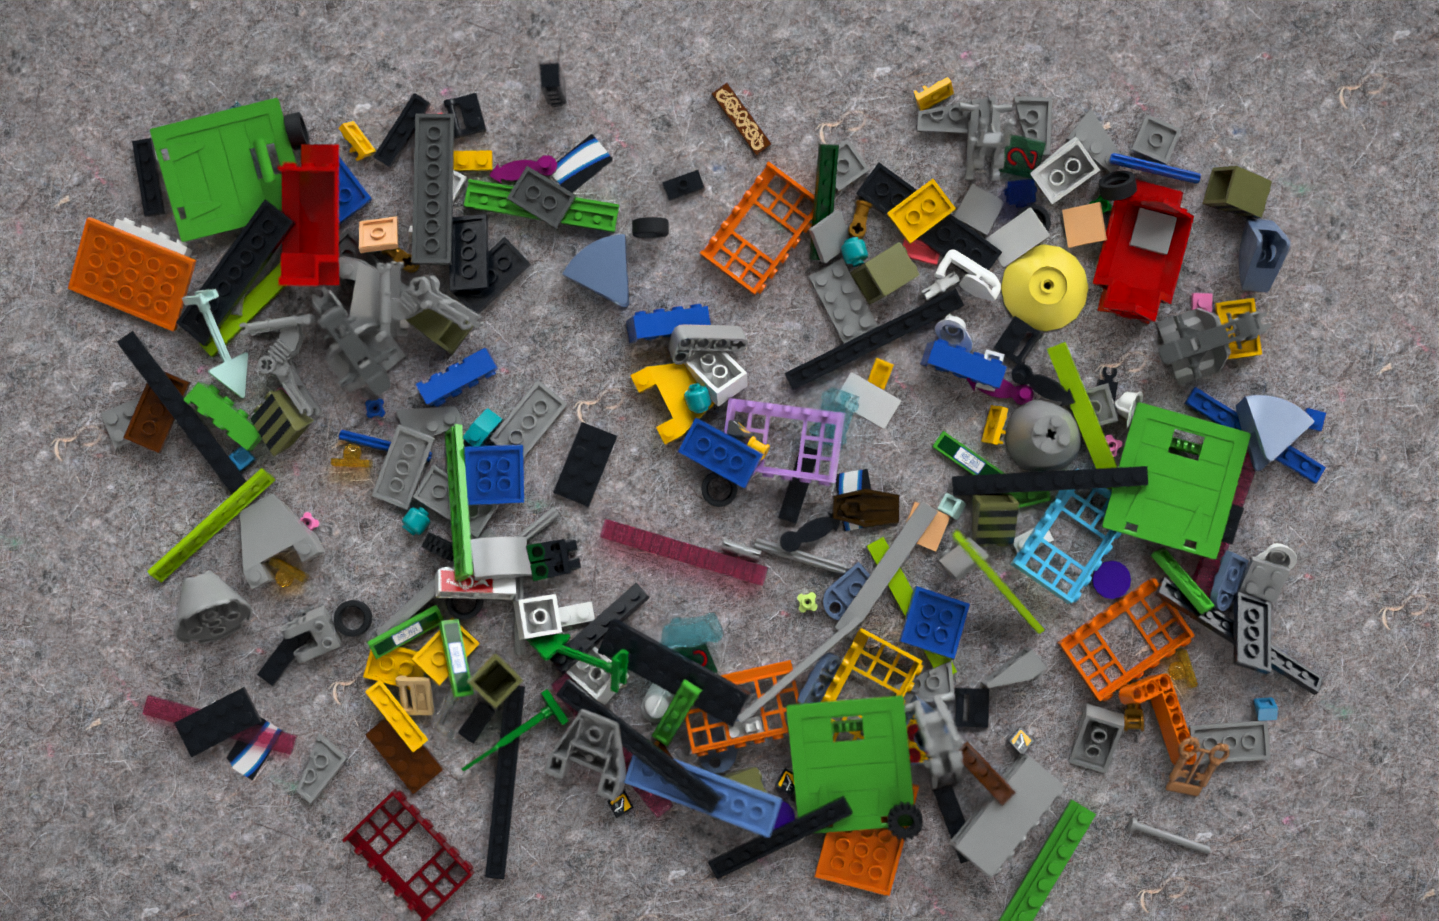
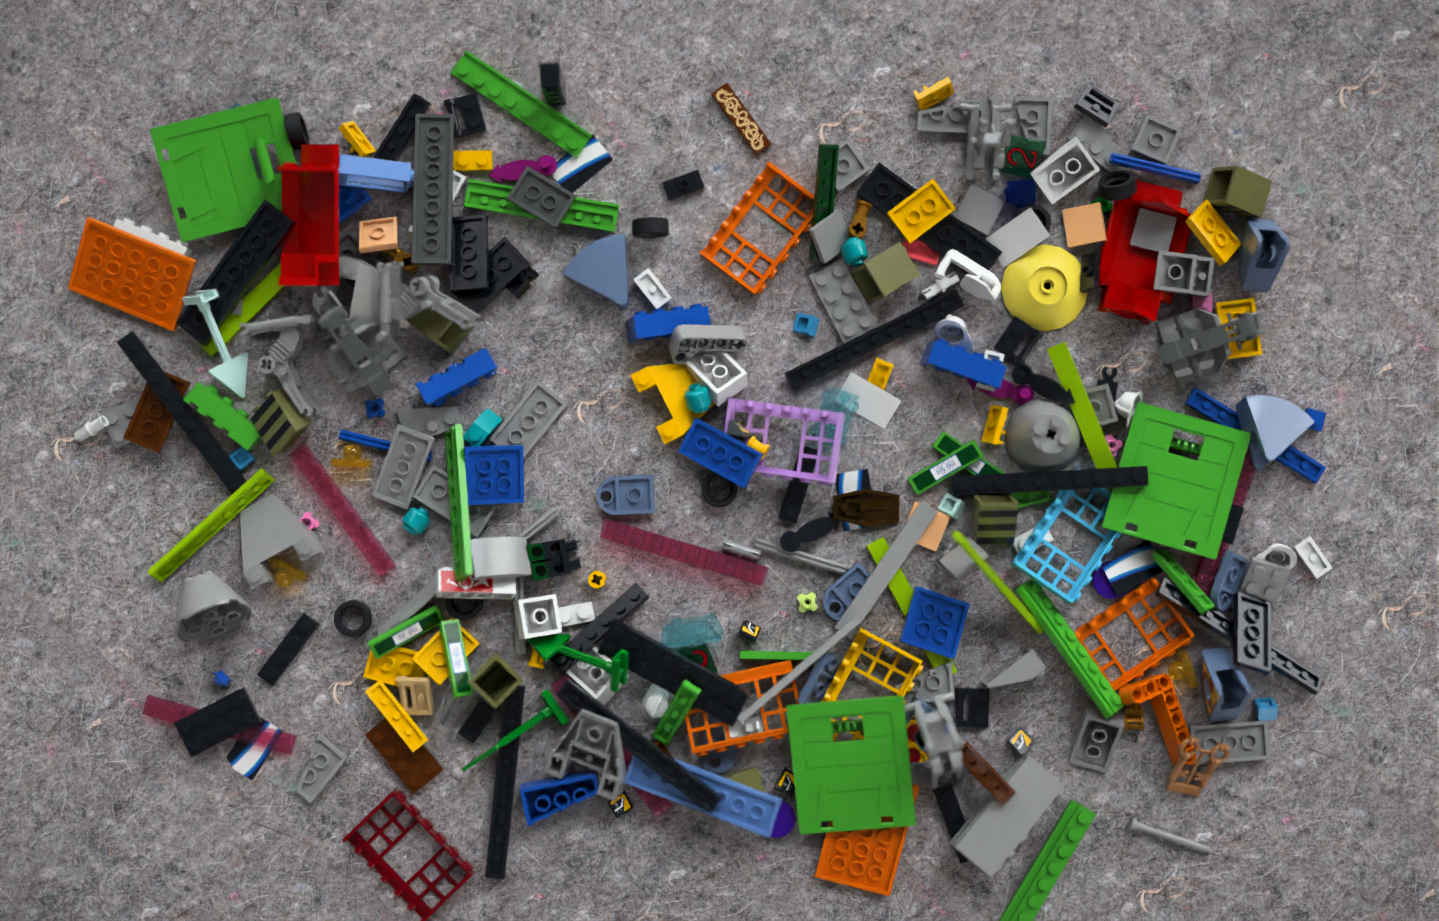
(91, 428): none -> white axle
(148, 177): black plate -> none
(221, 678): none -> blue plate
(322, 629): light grey brick -> none
(342, 510): none -> clear pink plate
(375, 174): none -> medium blue window
(438, 546): black tyre -> none
(521, 104): none -> bright green plate
(522, 283): none -> black plate
(534, 662): none -> yellow bush
(554, 794): none -> blue wedge
(585, 464): black plate -> none
(591, 577): none -> yellow bush
(628, 494): none -> sand blue plate
(652, 289): none -> white plate
(749, 630): none -> slope
(772, 655): none -> bright green tile
(780, 837): black tile -> none
(806, 324): none -> dark azure slope
(908, 832): black tyre -> none
(945, 467): none -> tile
(1070, 648): none -> bright green plate
(1090, 272): none -> black plate
(1097, 105): none -> black plate
(1131, 568): none -> sticker
(1183, 273): none -> light grey slope
(1213, 232): none -> yellow plate
(1222, 685): none -> sand blue piece
(1312, 557): none -> white plate

